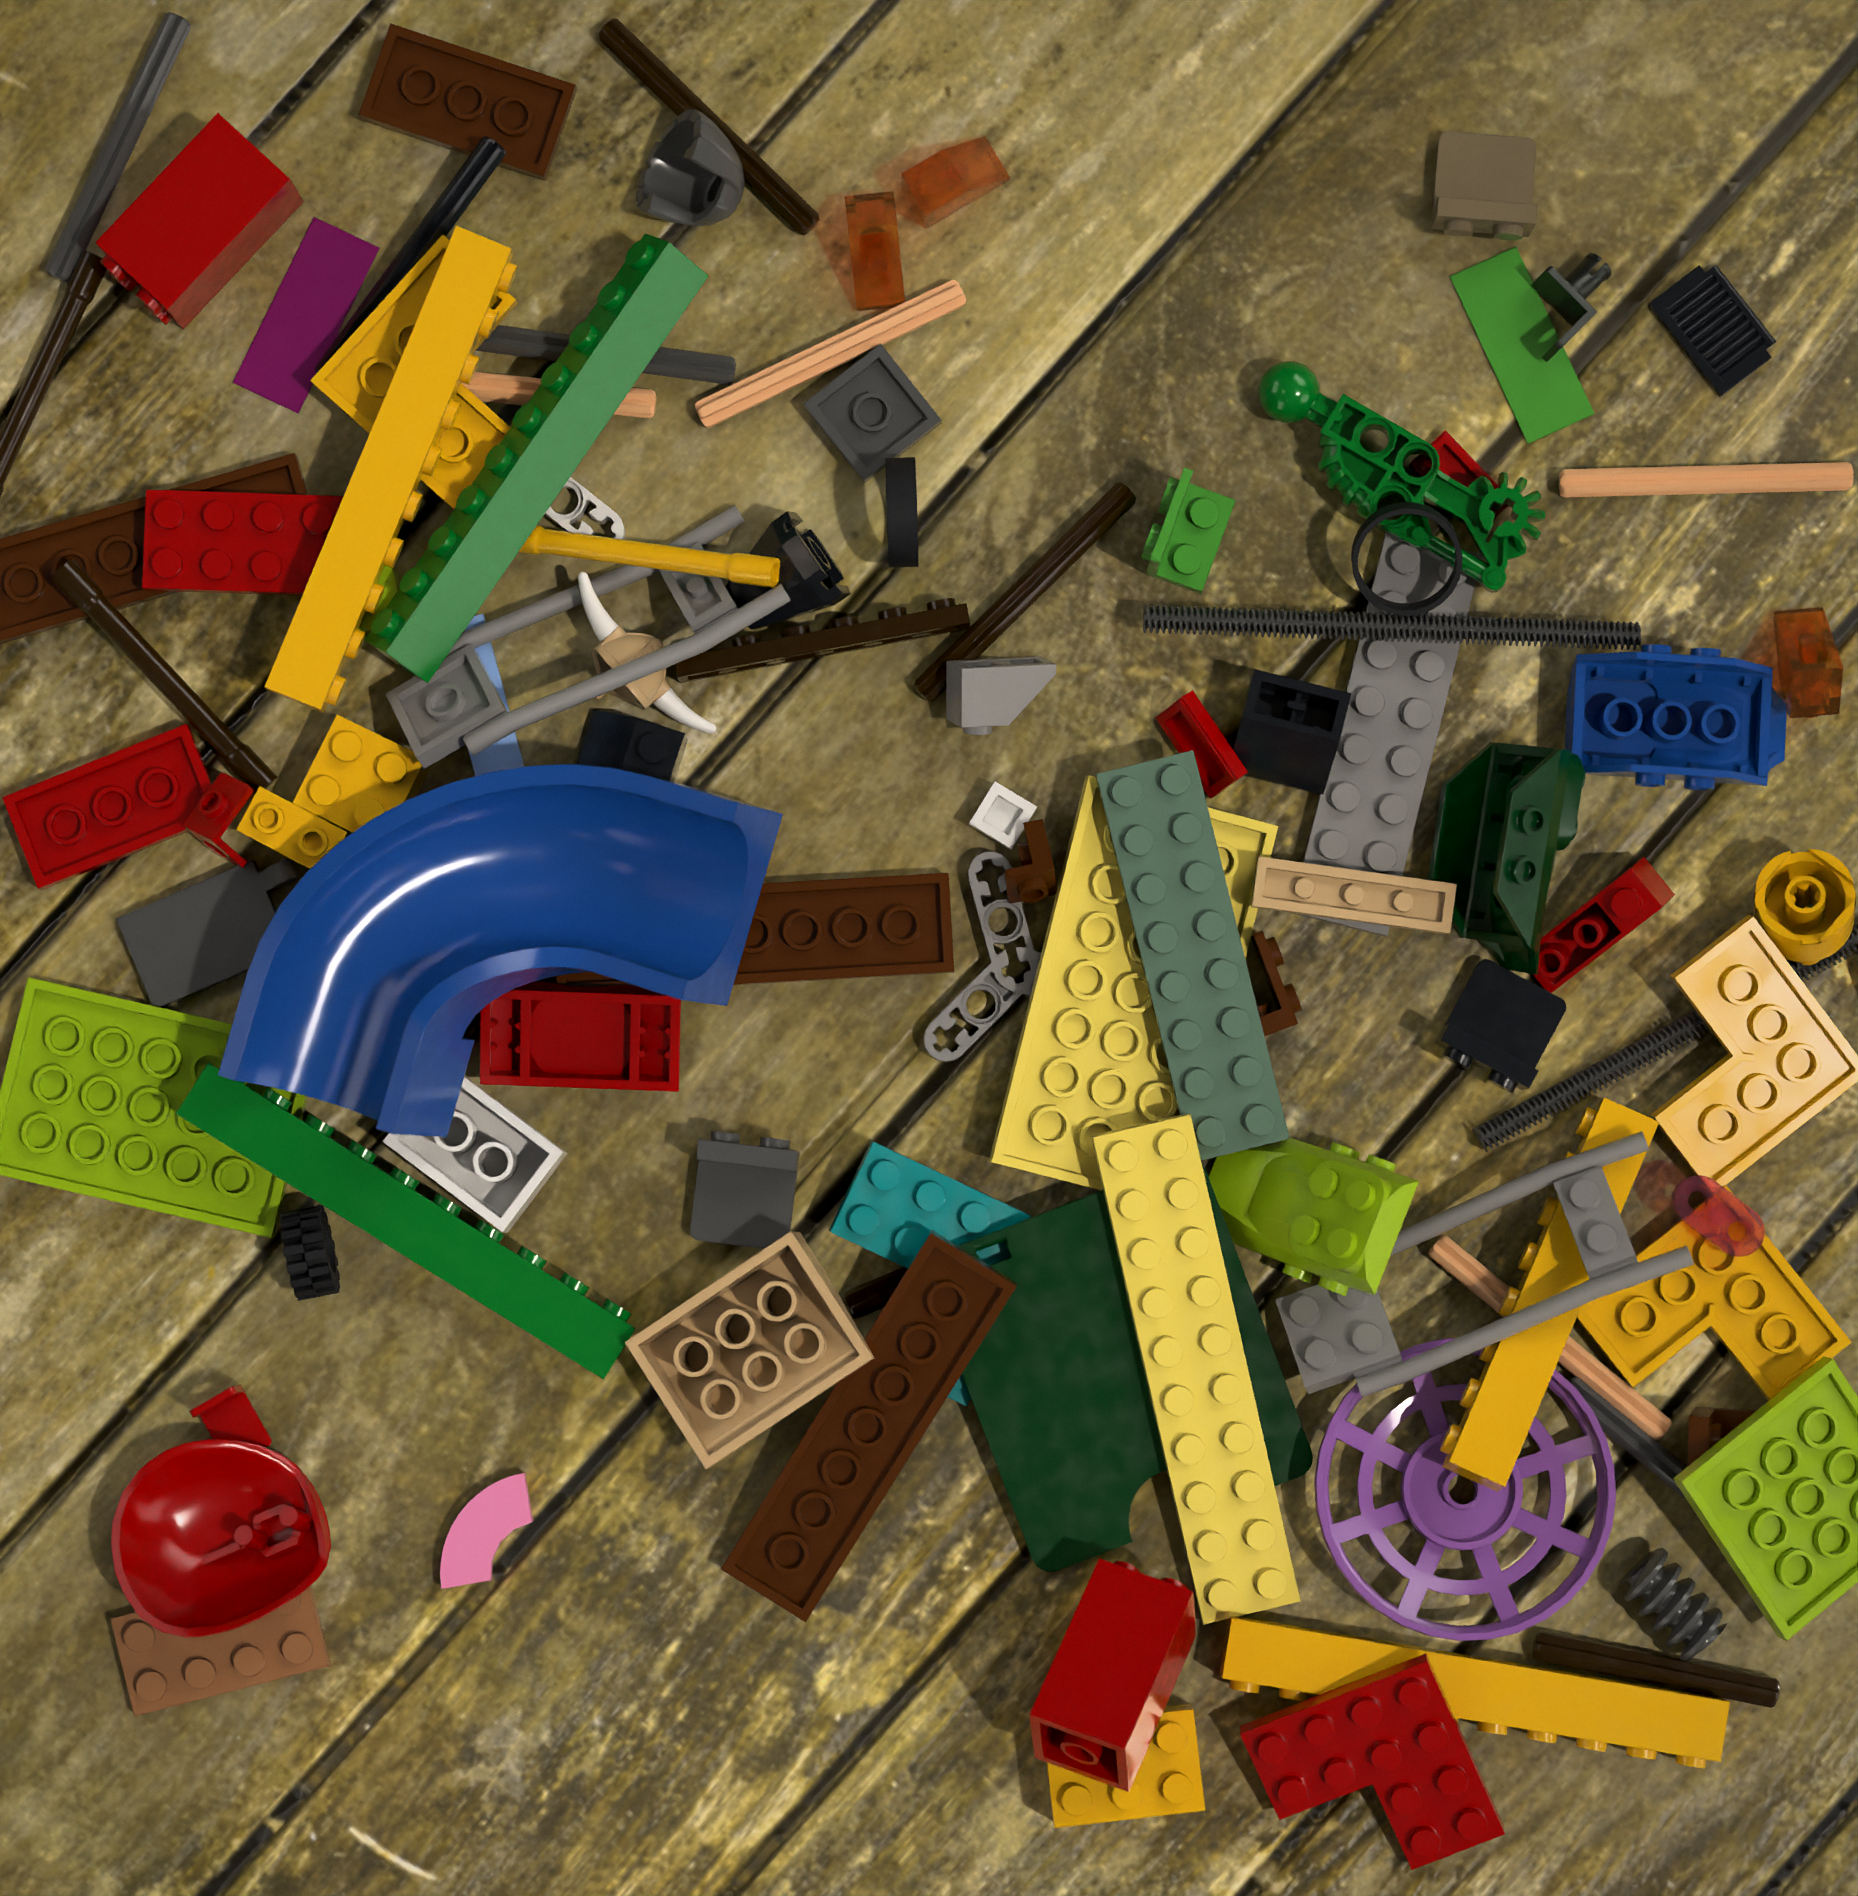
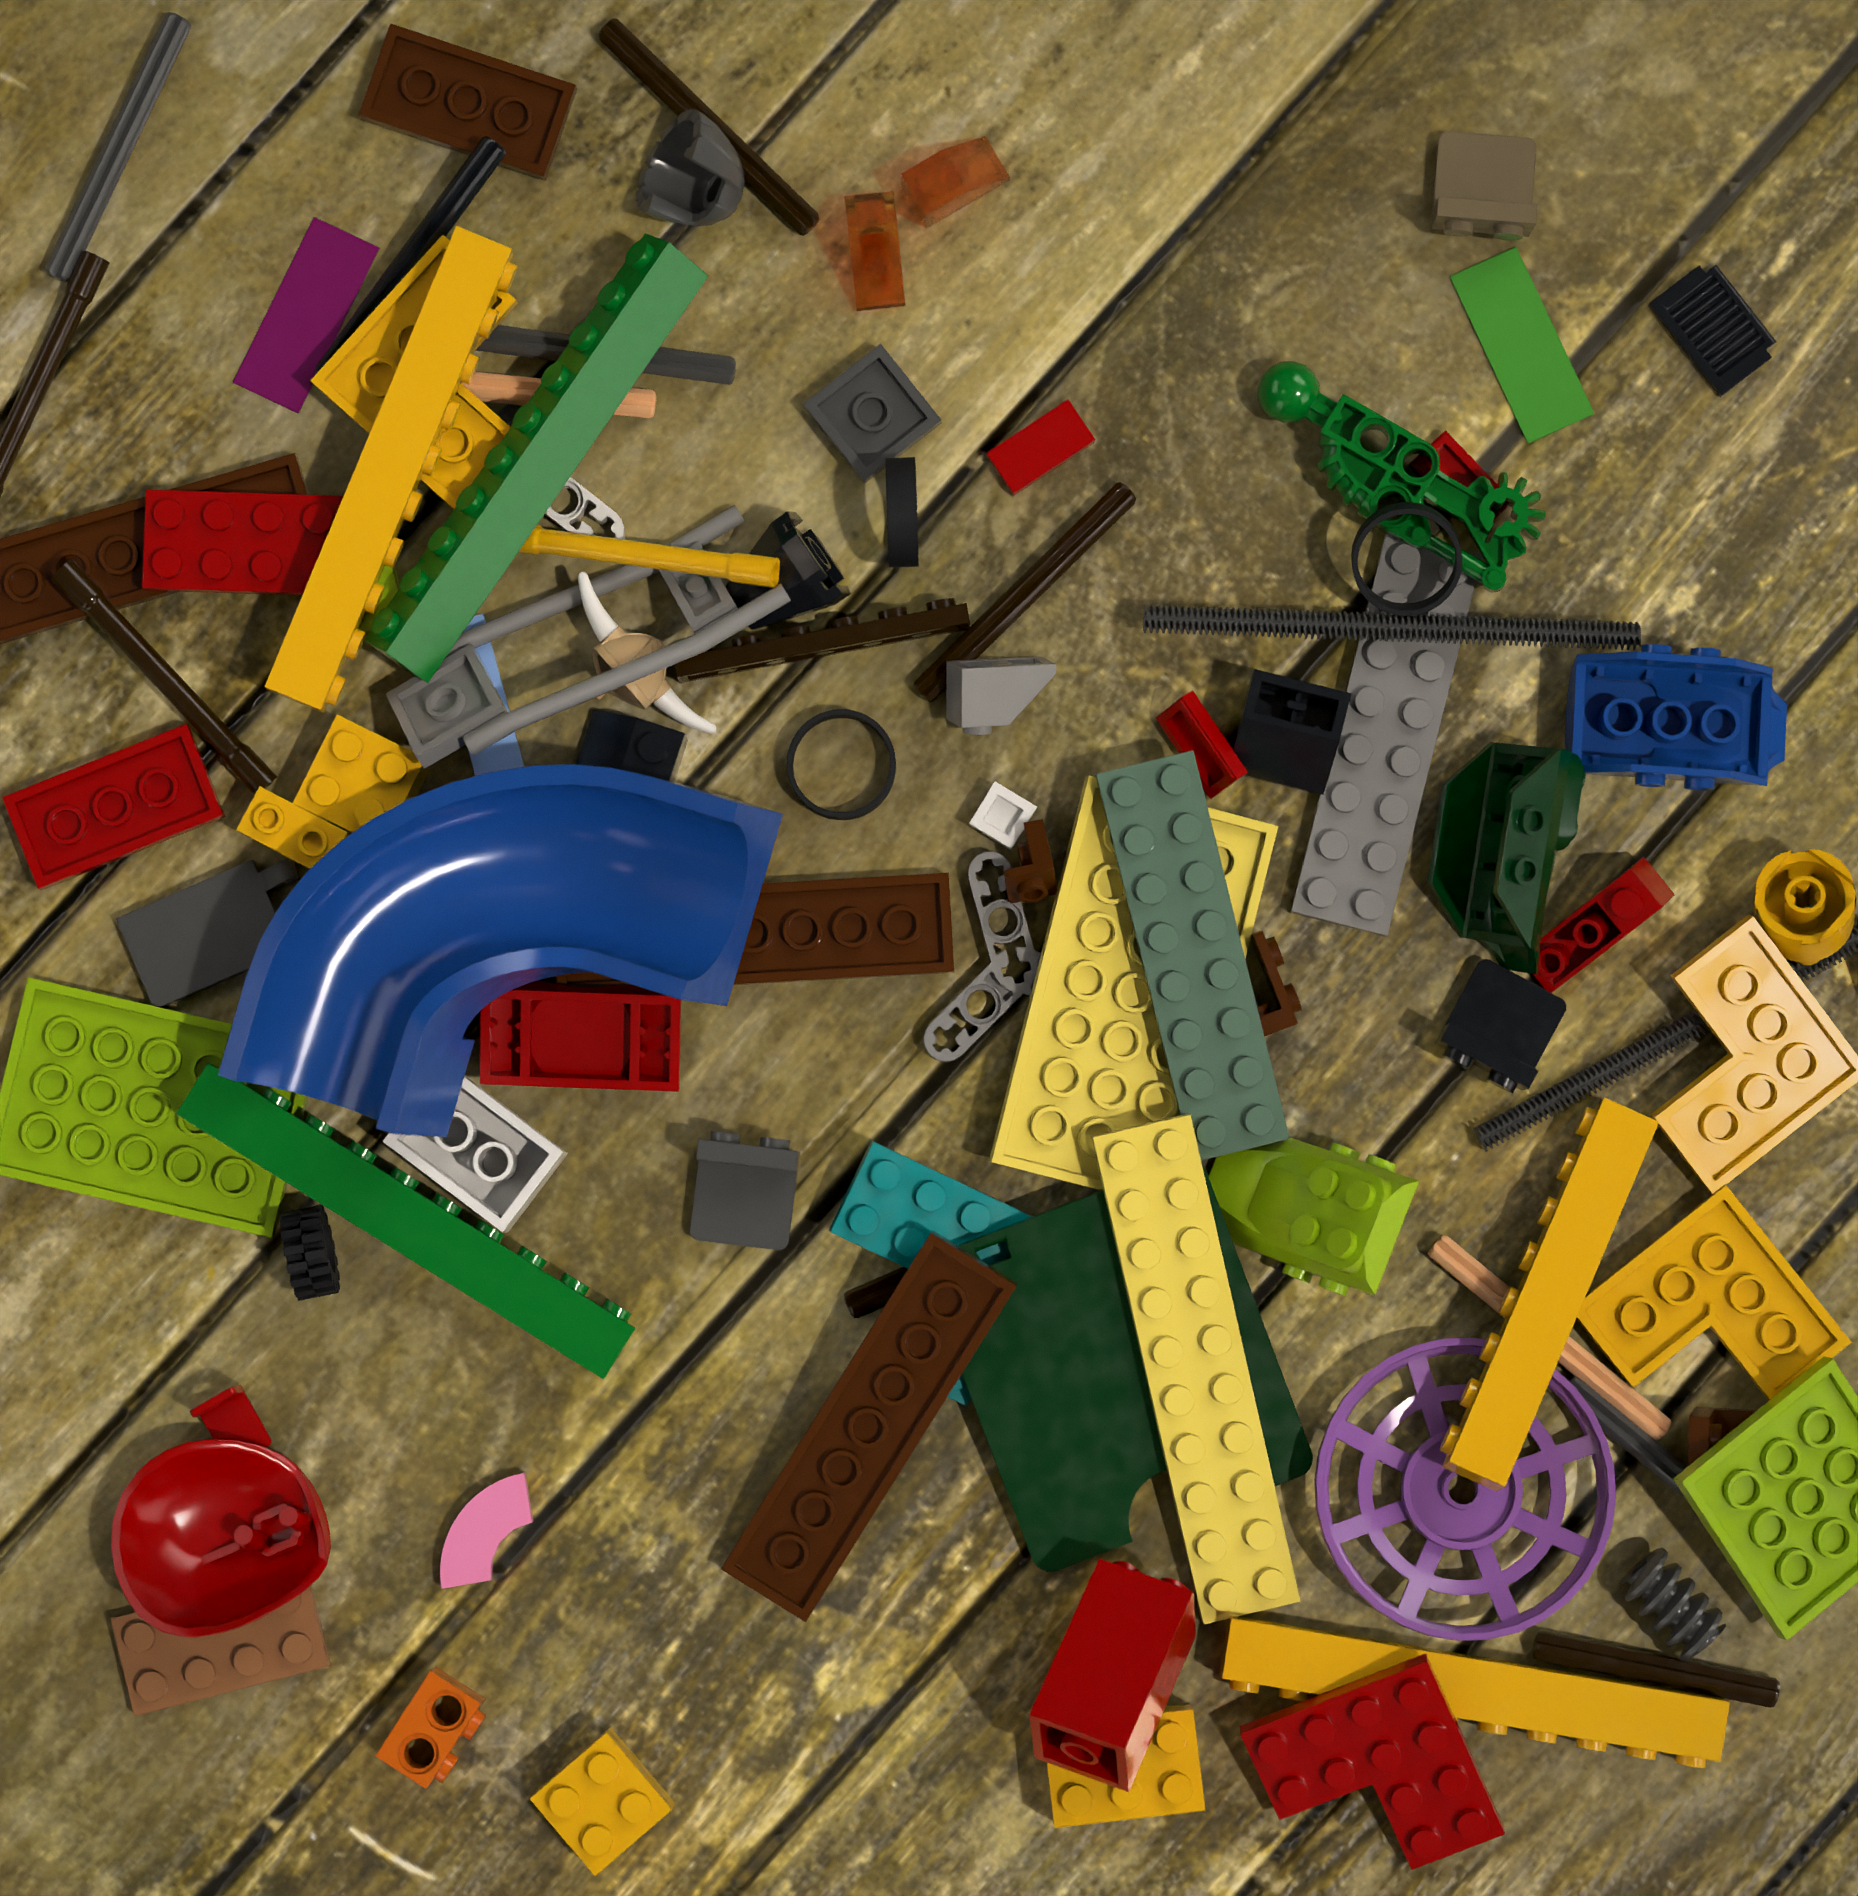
(198, 223): red brick -> none
(216, 812): red bracket -> none
(423, 1722): none -> orange brick
(602, 1801): none -> yellow brick
(750, 1348): tan slope -> none
(830, 353): light nougat axle -> none
(833, 714): none -> black tyre
(1040, 447): none -> red tile
(1190, 535): bright green bracket -> none
(1352, 1337): light grey plate -> none
(1353, 895): tan plate -> none
(1570, 295): pearl dark grey bracket -> none
(1705, 479): light nougat axle -> none
(1717, 1215): clear pink plate -> none
(1807, 663): clear orange slope -> none

